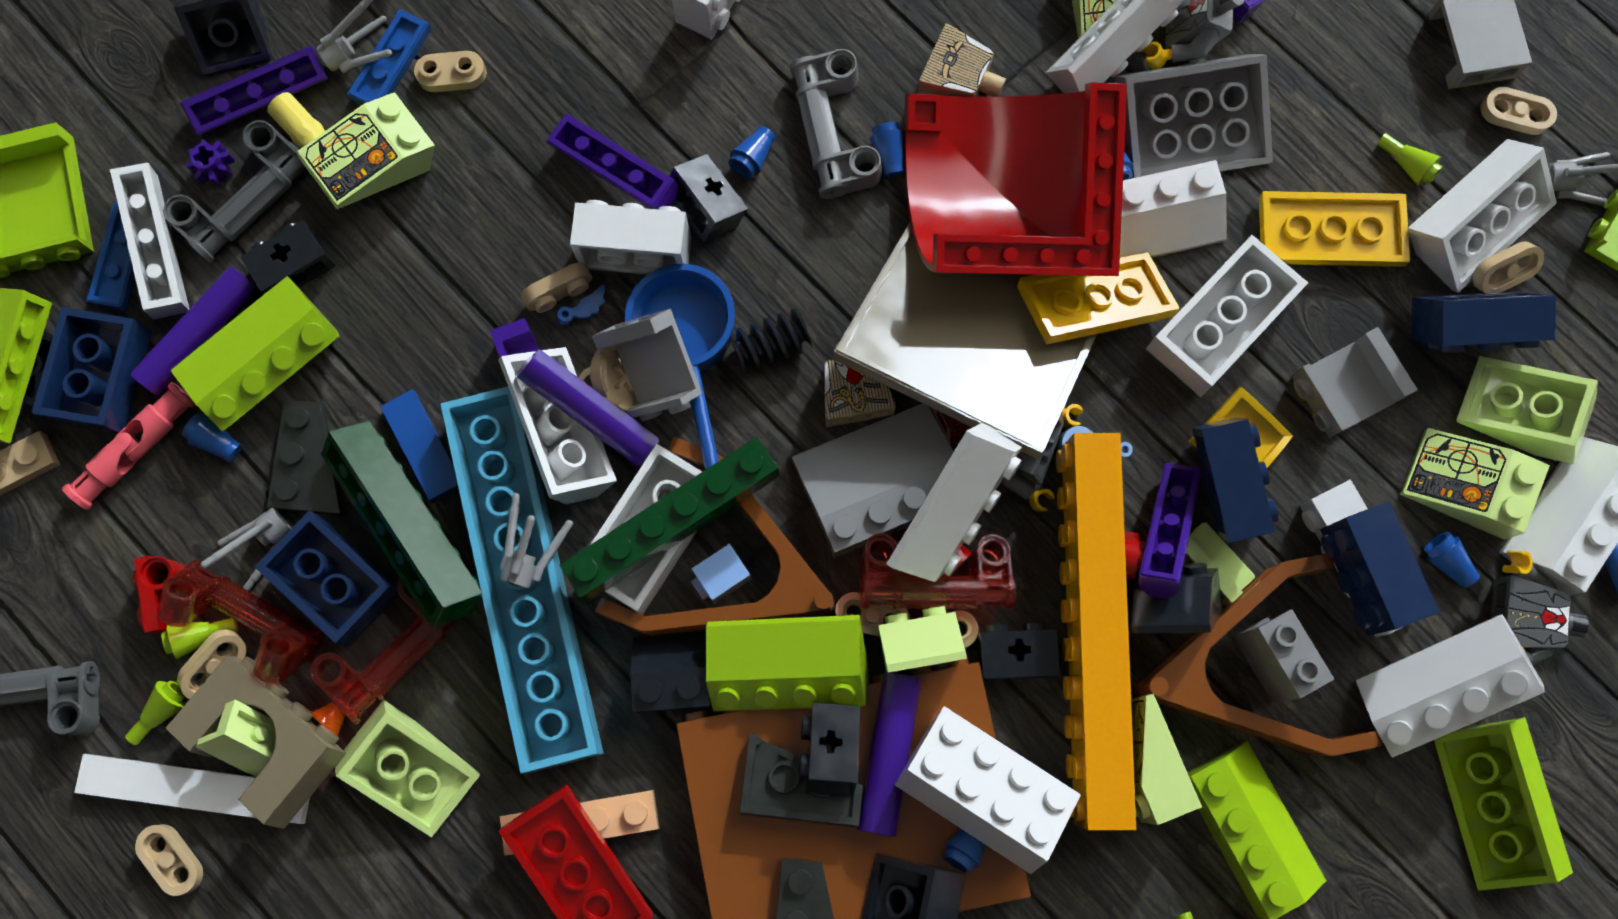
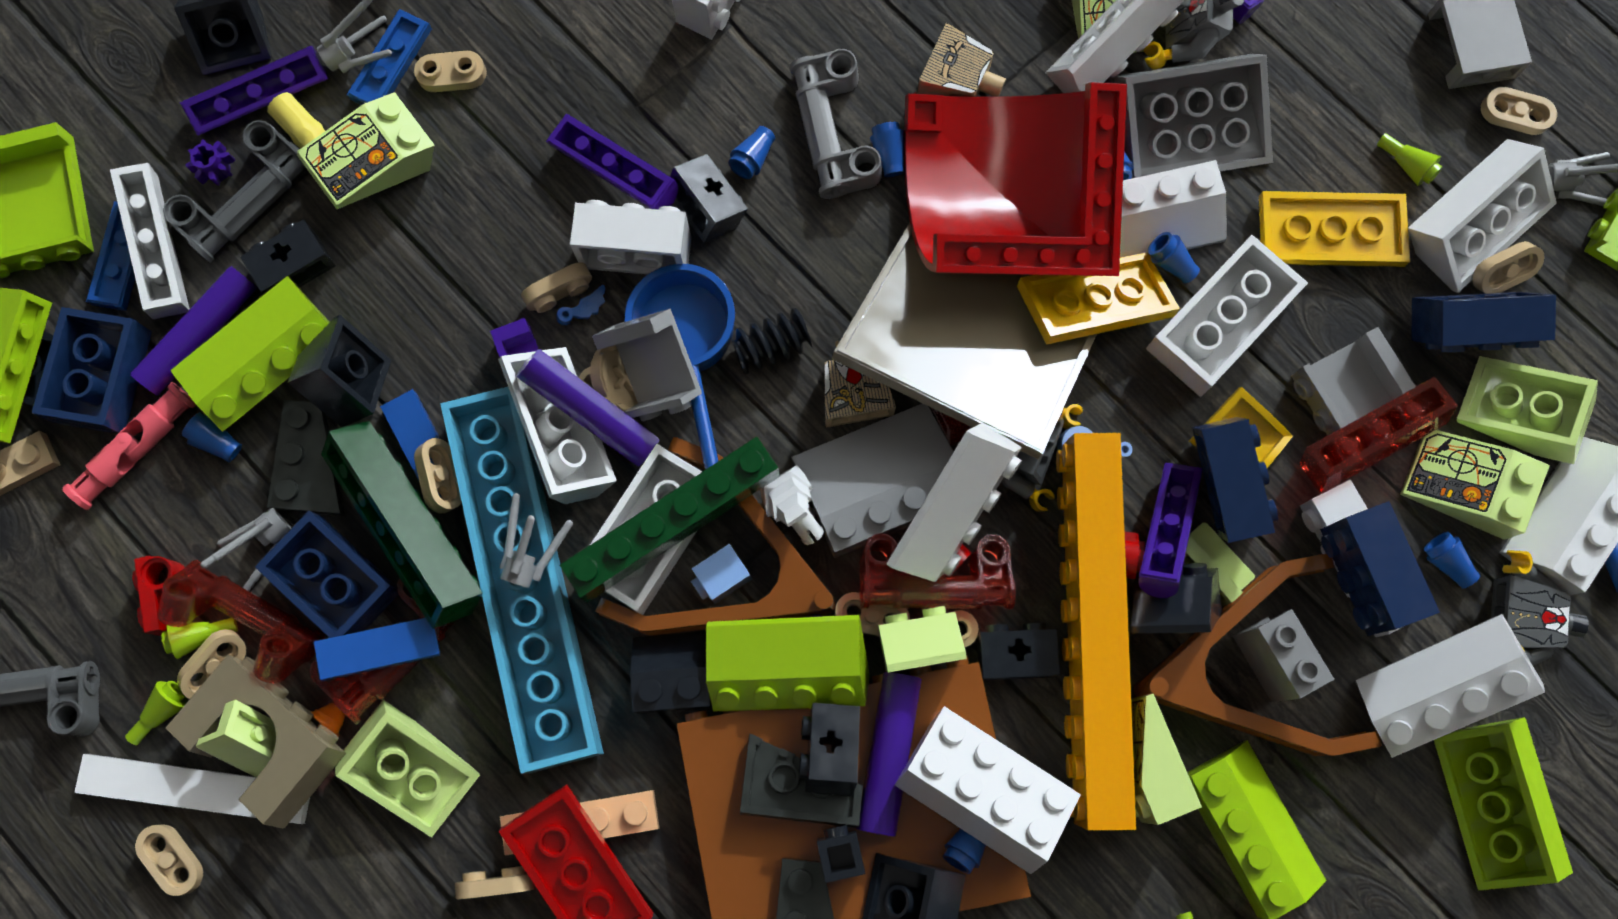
(341, 372): none -> black slope
(376, 649): none -> blue tile
(437, 477): none -> tan plate
(477, 885): none -> tan plate
(787, 502): none -> white connector
(840, 854): none -> black brick
(1171, 255): none -> blue cone
(1378, 435): none -> clear red brick

